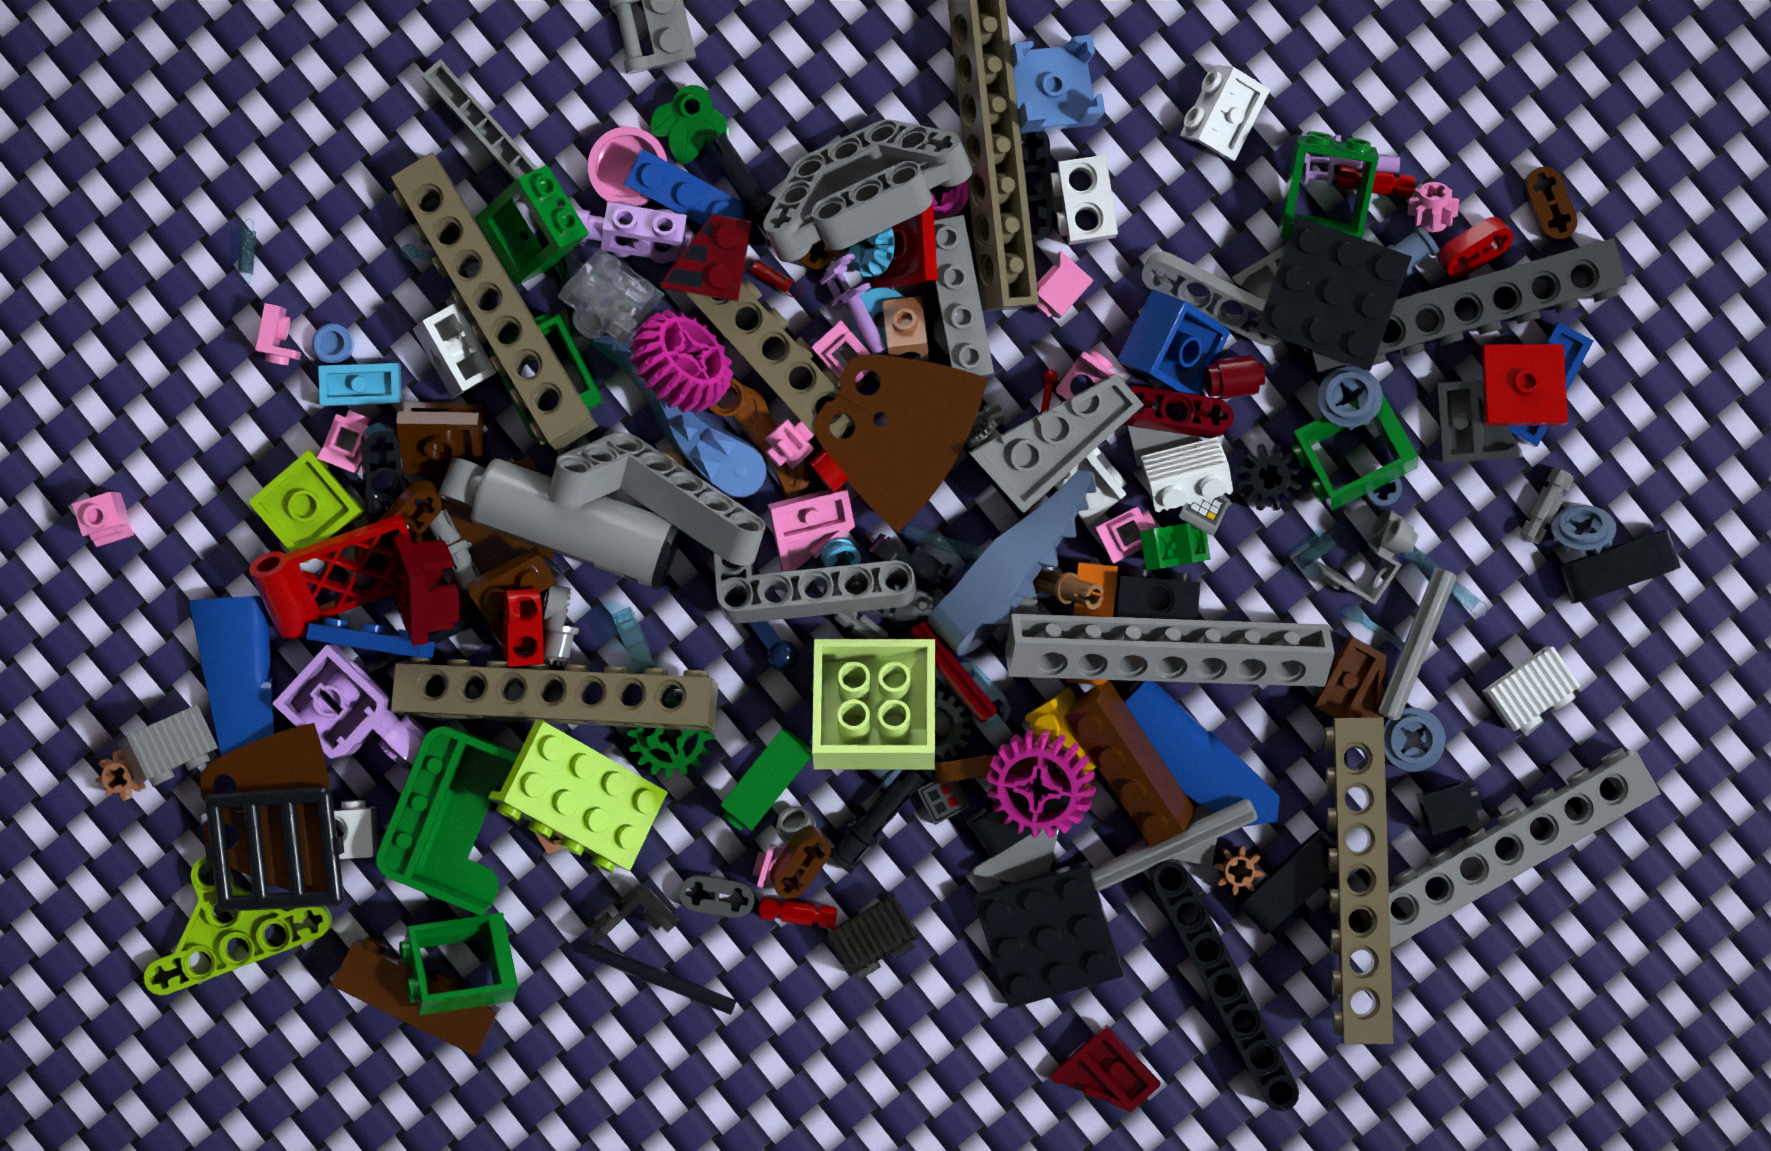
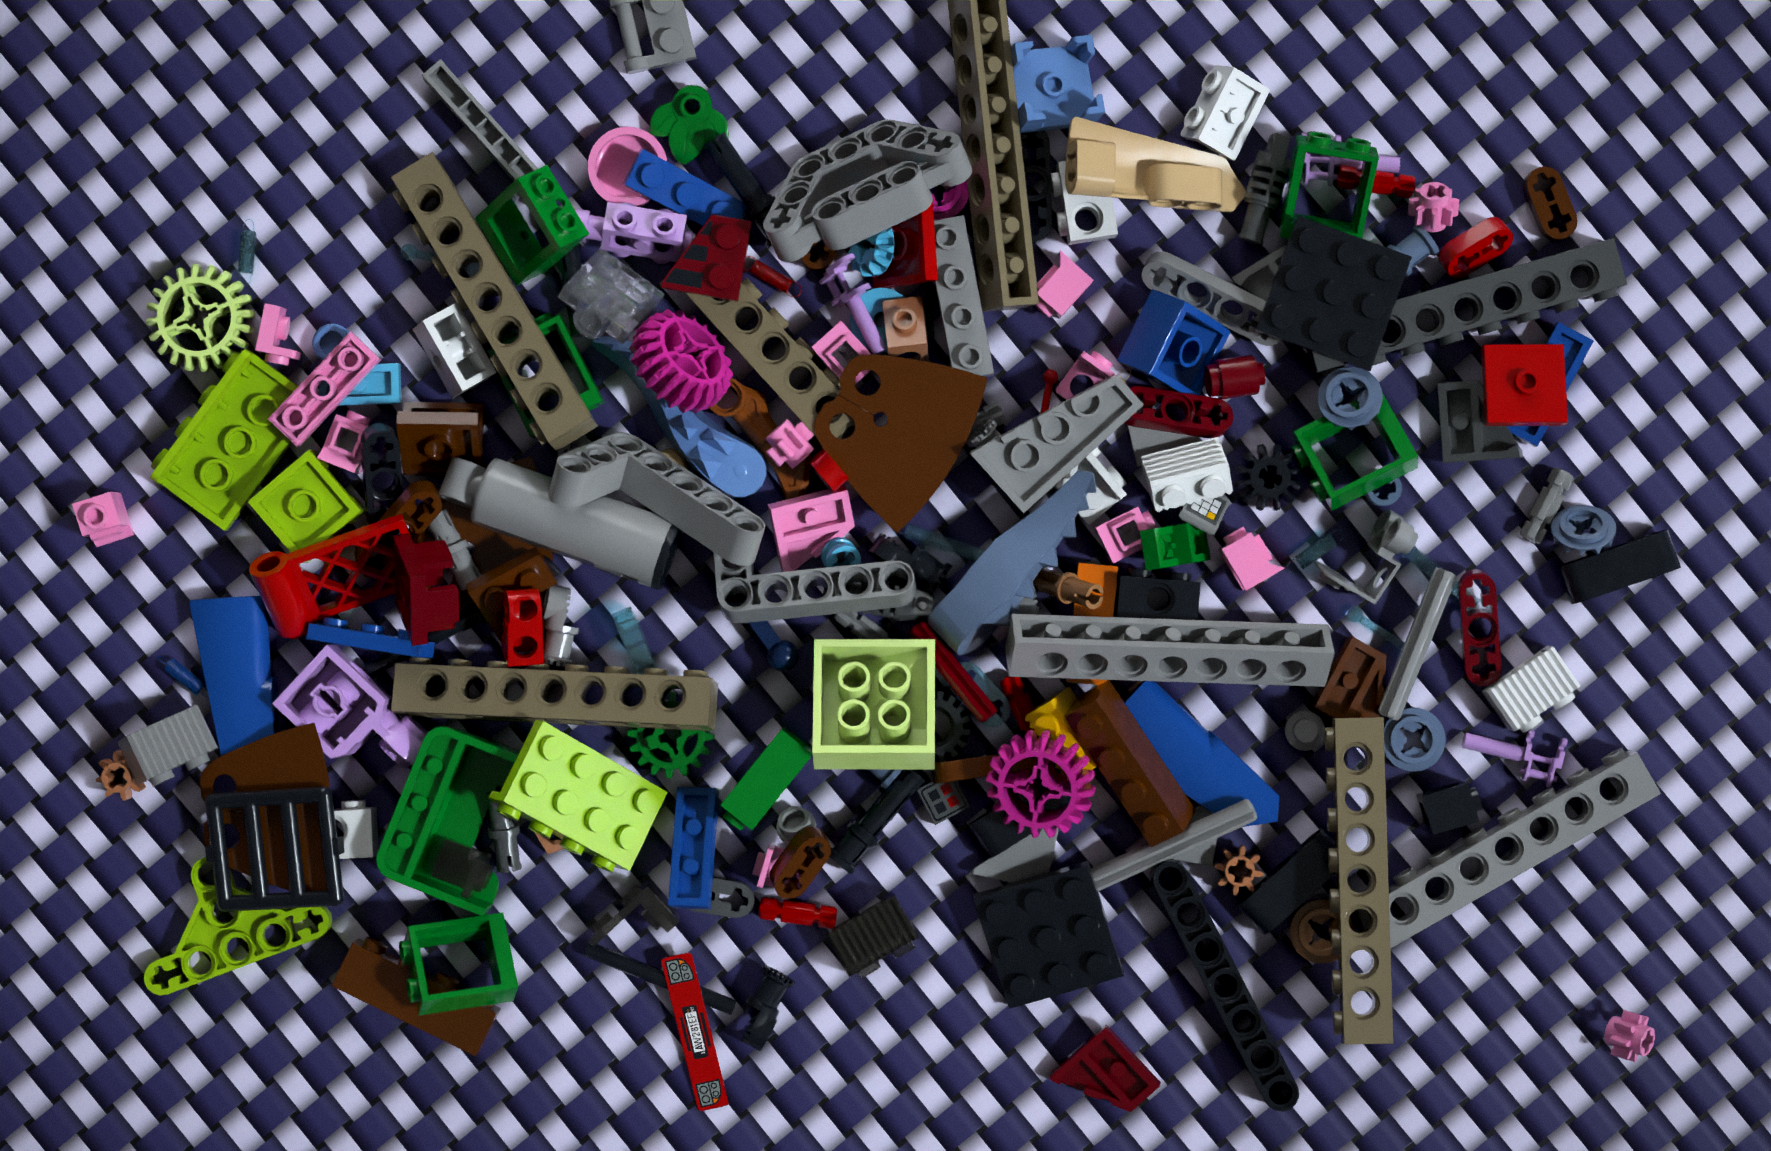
(184, 676): none -> blue piece
(186, 286): none -> yellowish green gear
(228, 442): none -> lime bracket
(342, 370): none -> bright pink tile
(463, 867): none -> clear smoke bracket
(504, 835): none -> dark grey pin
(693, 848): none -> blue plate
(694, 1031): none -> sticker
(766, 999): none -> black connector
(1019, 701): none -> red axle
(1139, 167): none -> tan panel
(1247, 558): none -> bright pink window
(1265, 188): none -> dark grey hinge
(1302, 933): none -> medium nougat gear
(1304, 730): none -> light grey plate
(1471, 657): none -> dark red beam
(1518, 753): none -> lavender piece
(1629, 1036): none -> bright pink gear

